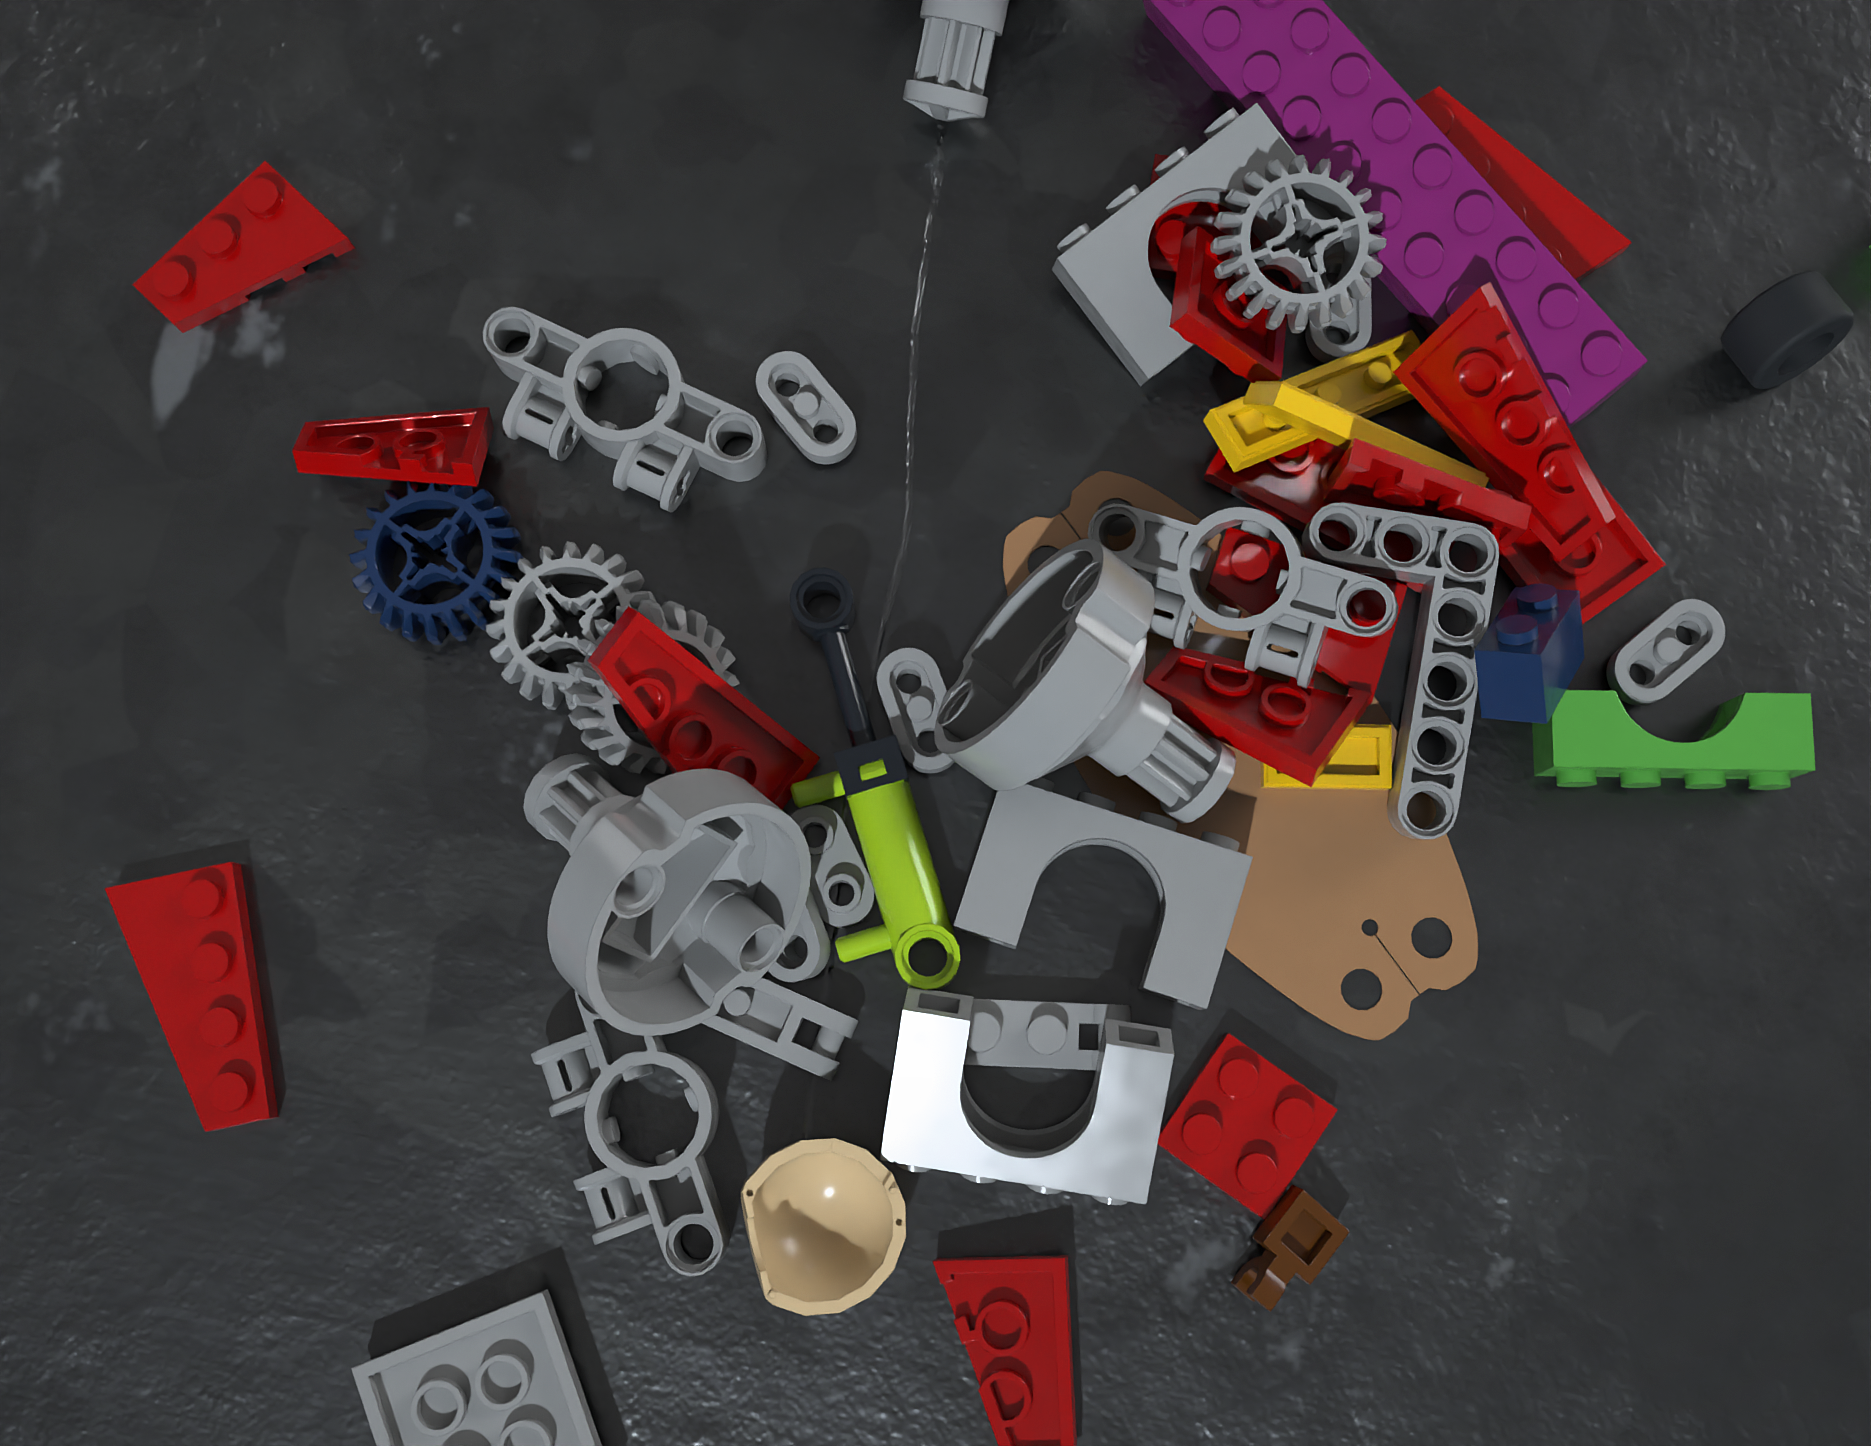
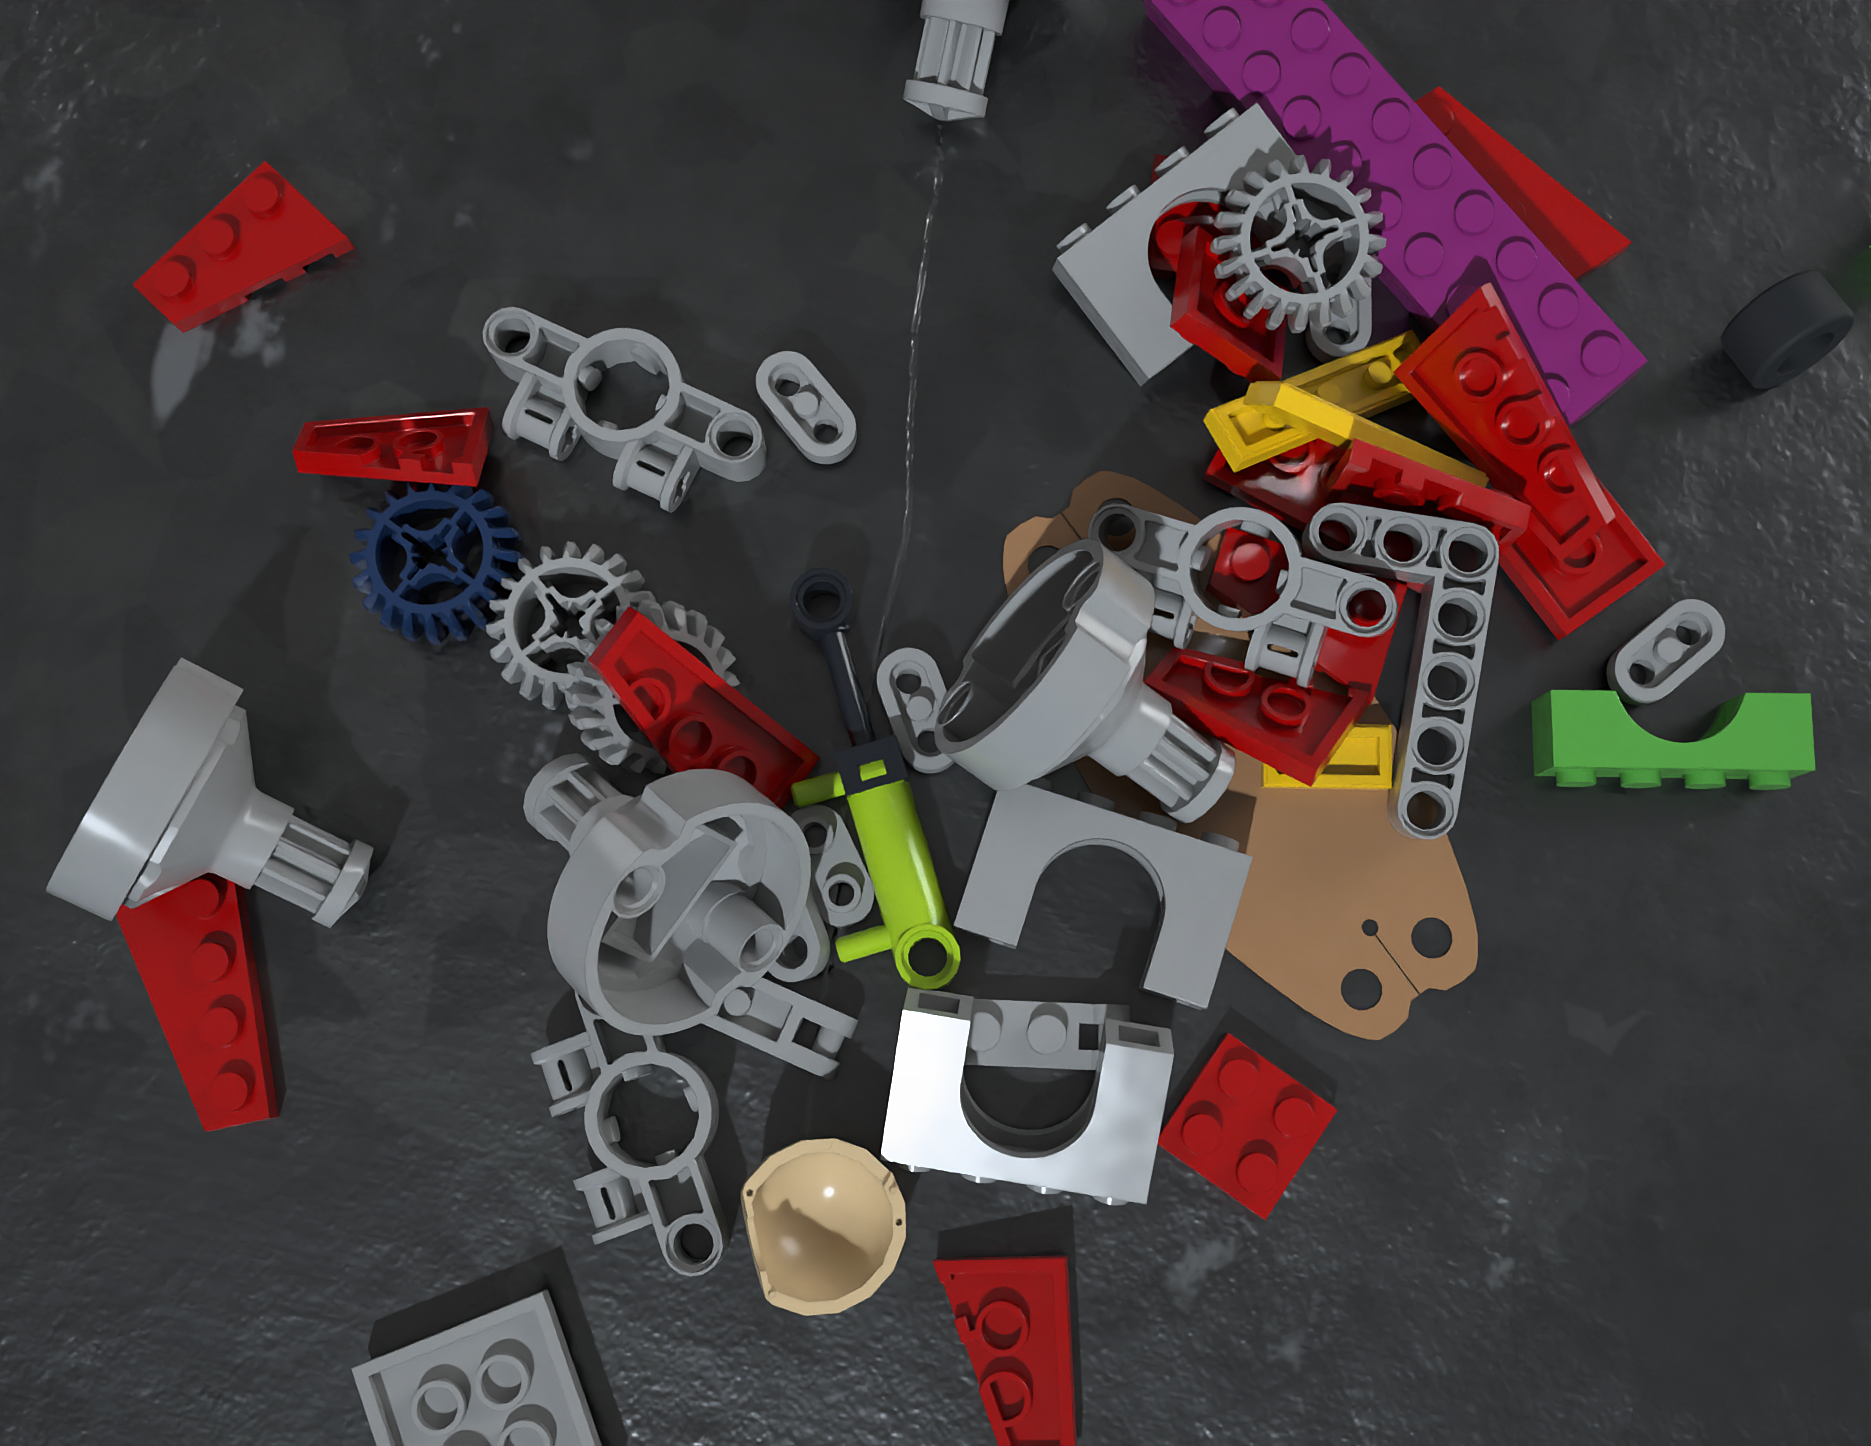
(190, 807): none -> light grey piece
(1297, 1242): reddish brown plate -> none
(1530, 654): dark blue brick -> none

